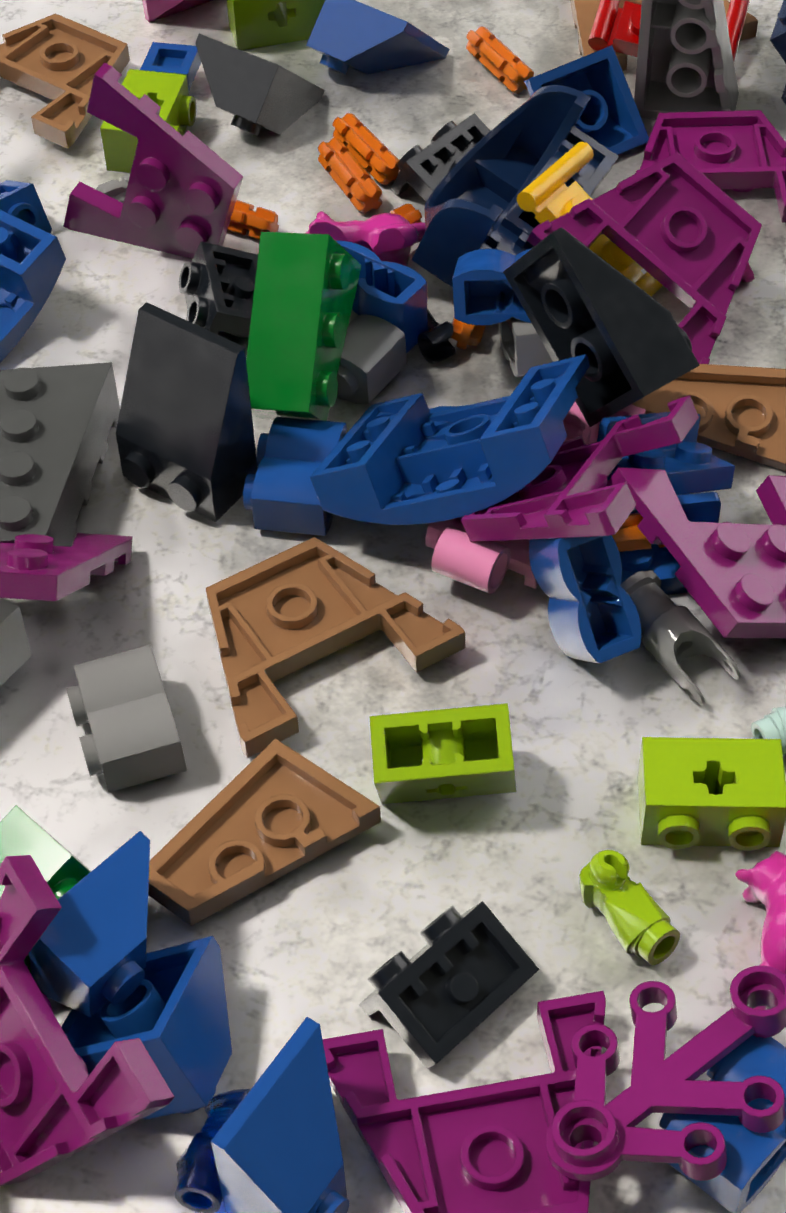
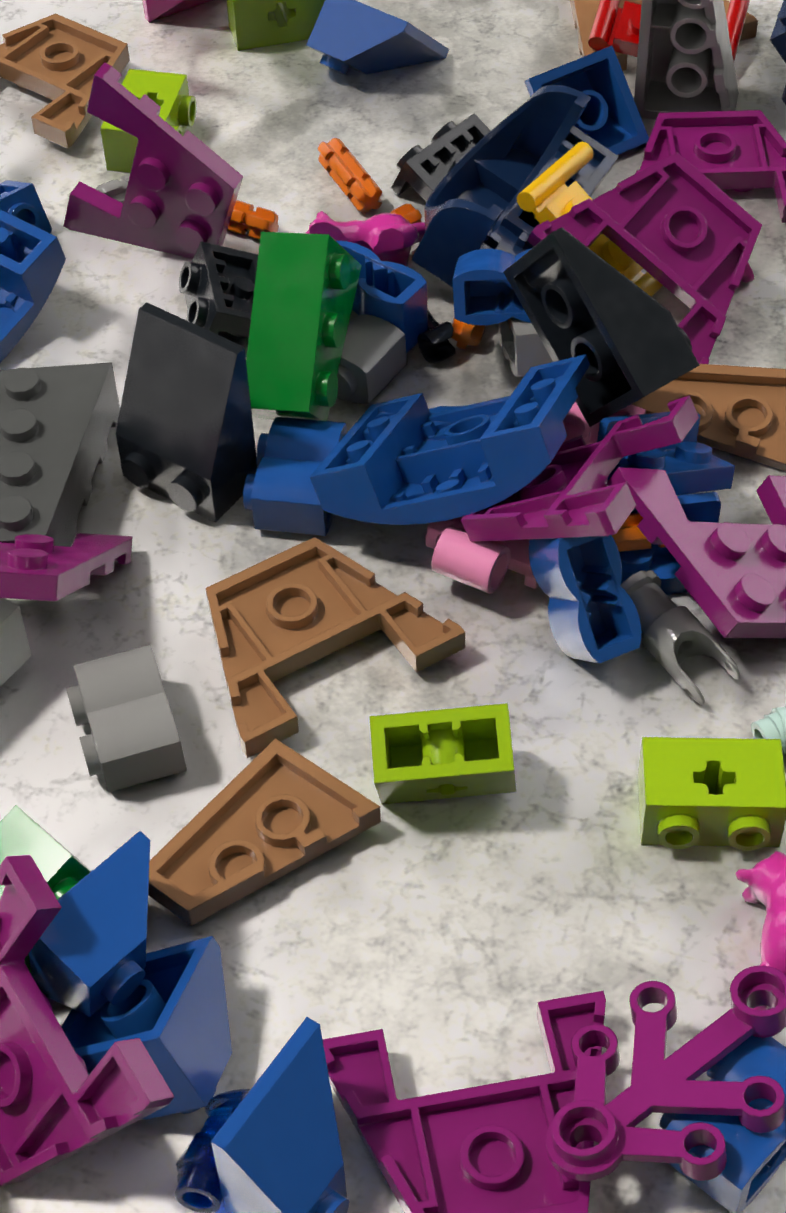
(173, 59): blue plate -> none
(254, 88): black slope -> none
(366, 148): orange axle -> none
(450, 982): black bracket -> none
(498, 59): orange axle -> none
(627, 907): lime arm -> none

